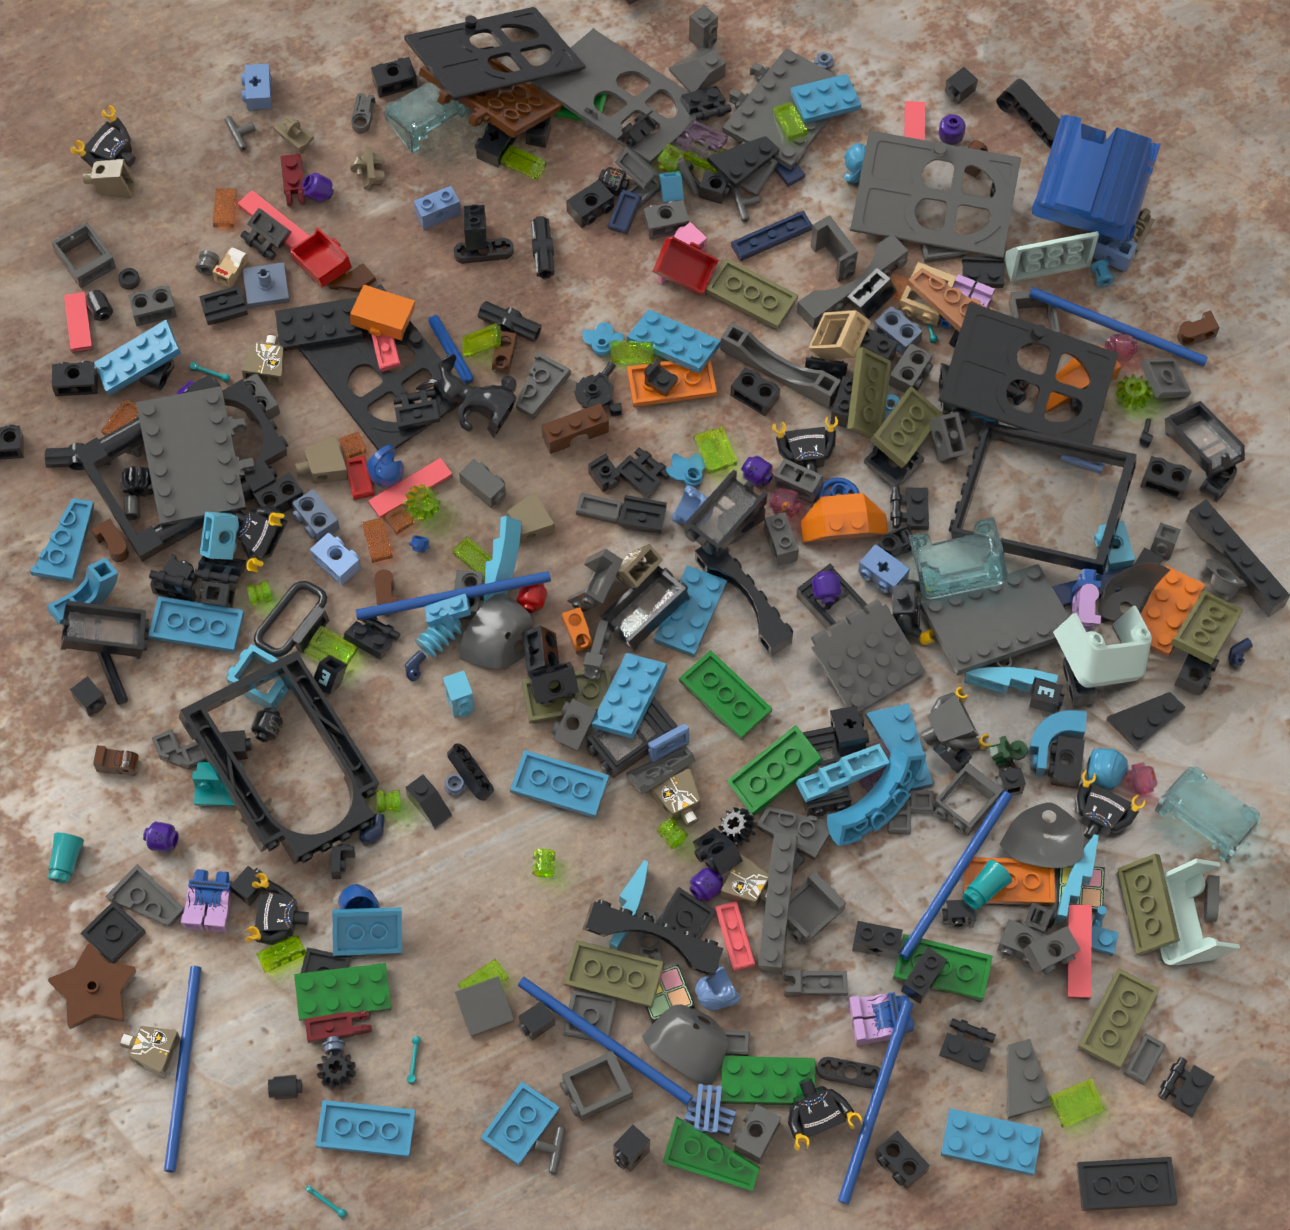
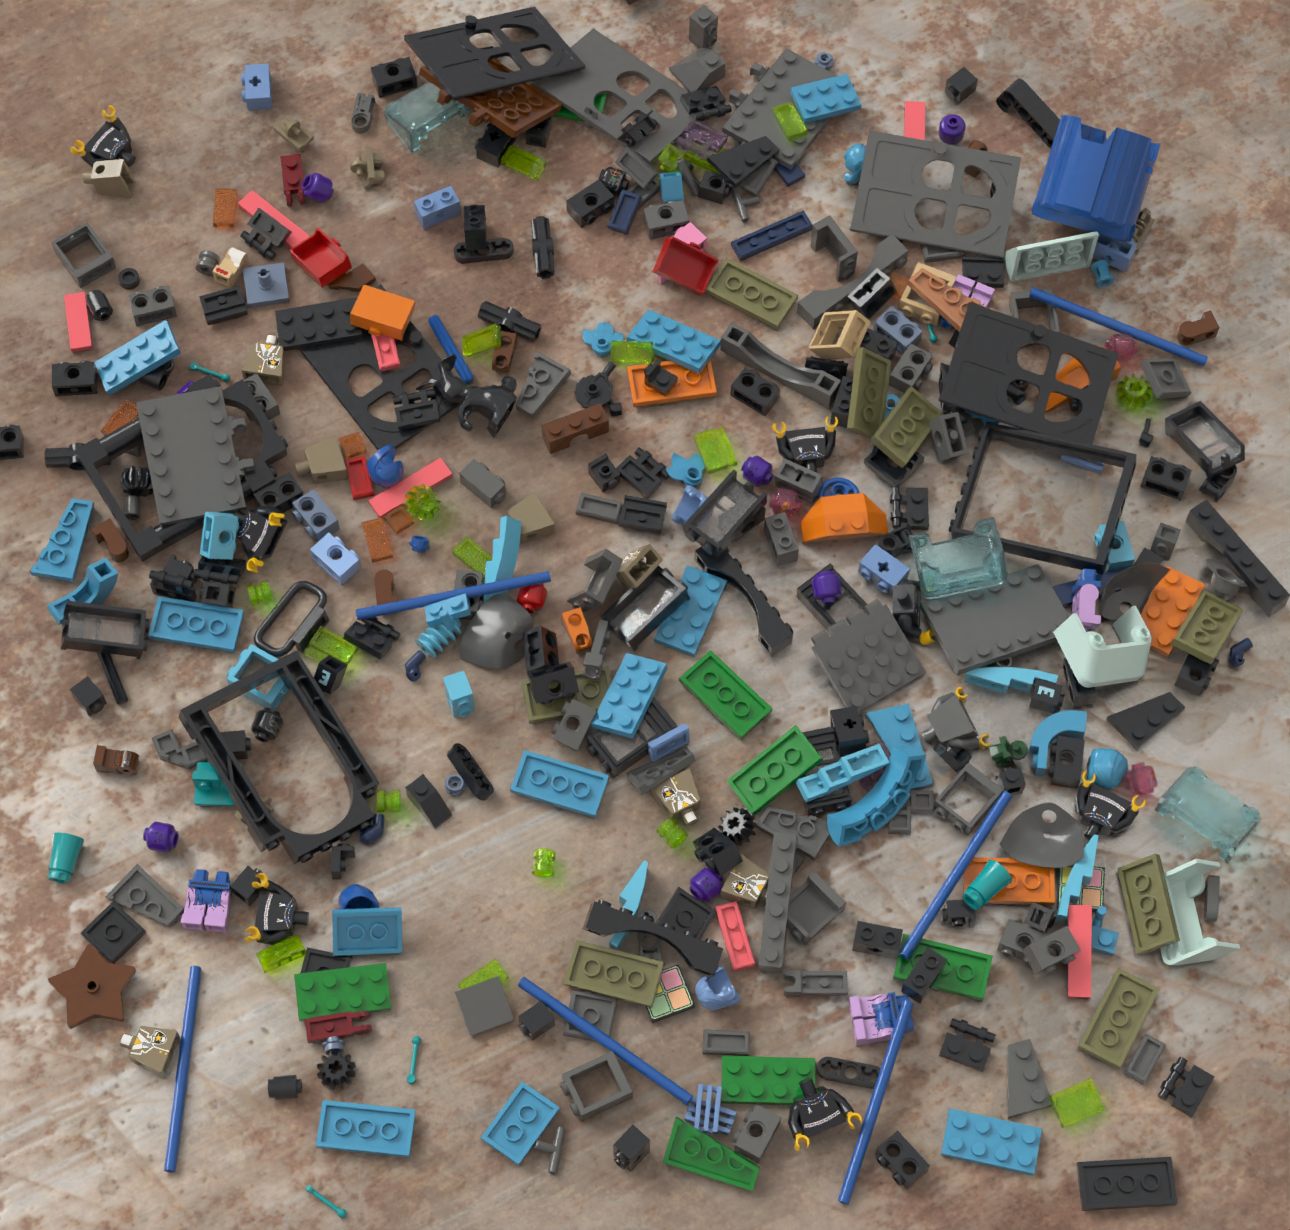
(238, 132): dark grey piece -> none
(685, 1048): dark grey piece -> none

